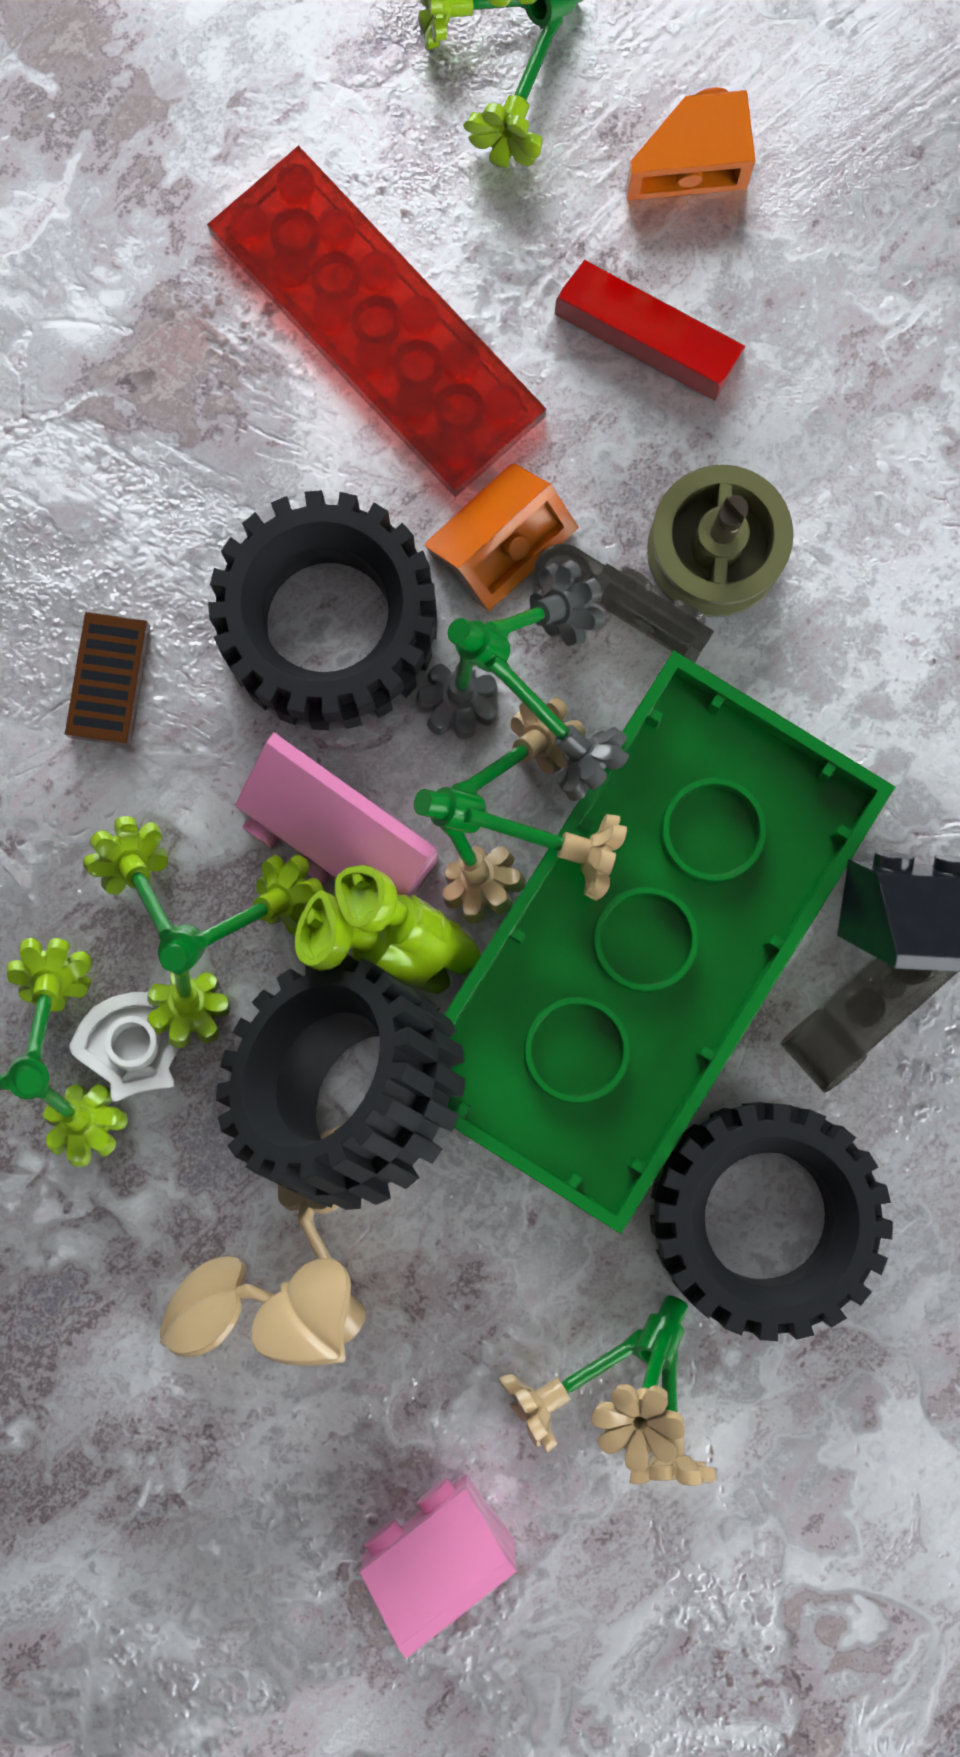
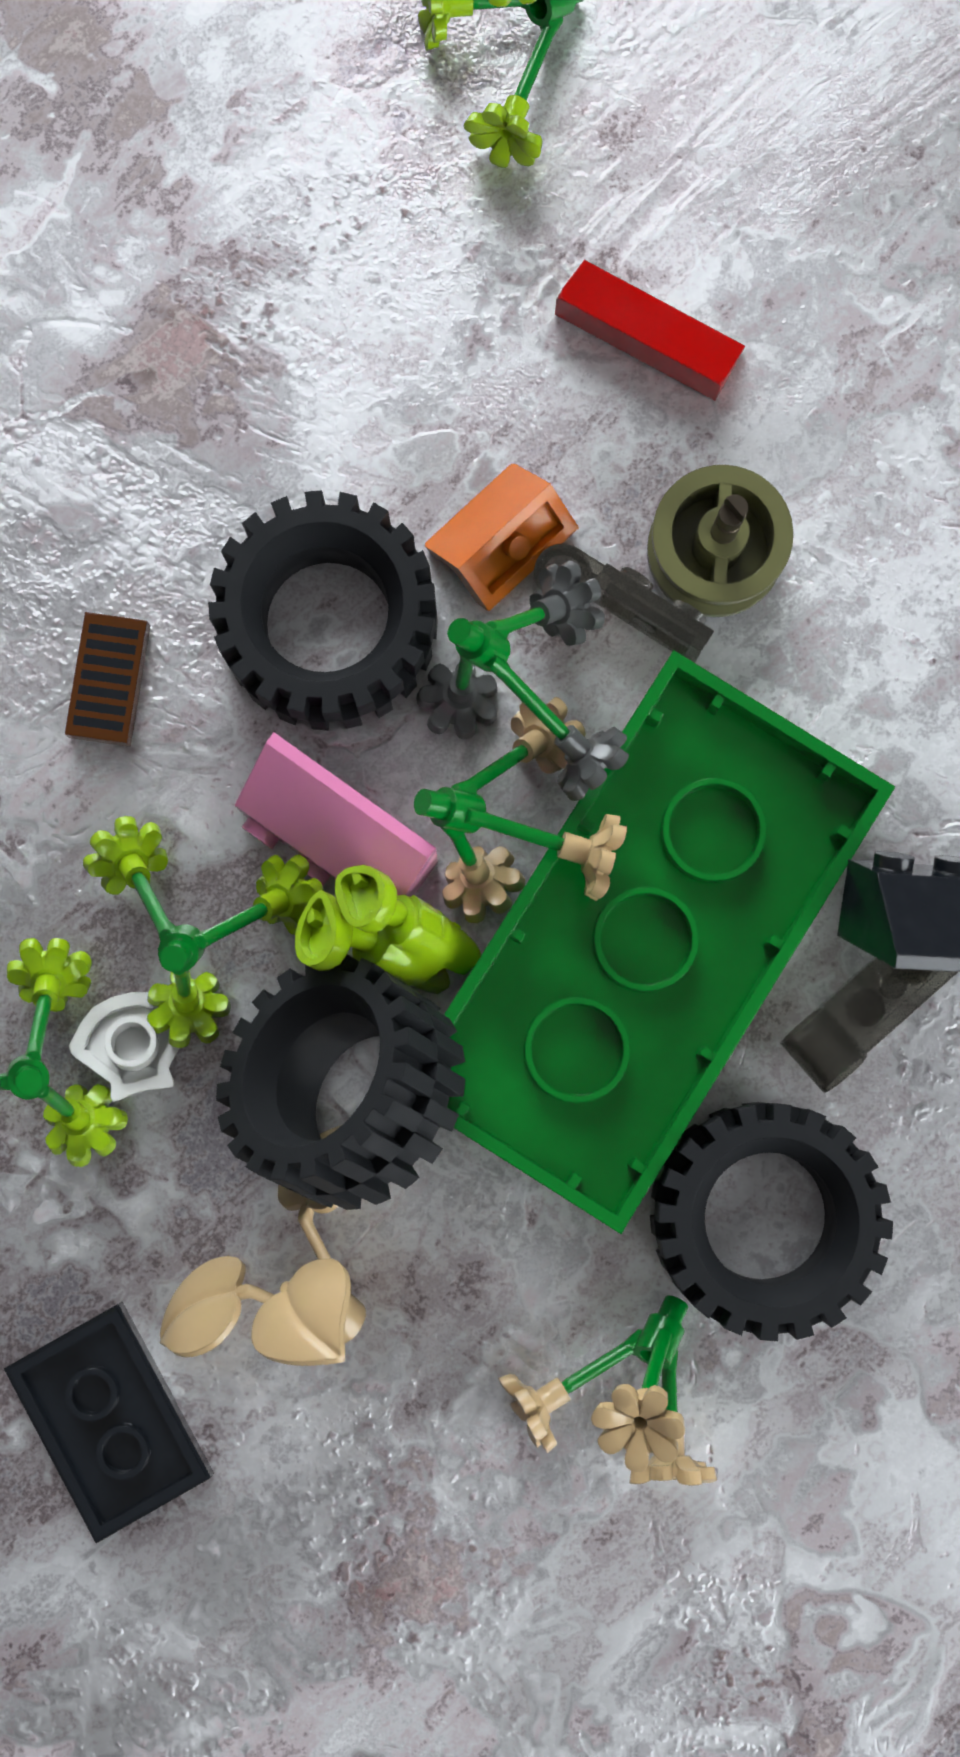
(109, 1422): none -> black tile
(377, 321): clear red plate -> none
(437, 1562): bright pink slope -> none
(696, 149): orange slope -> none

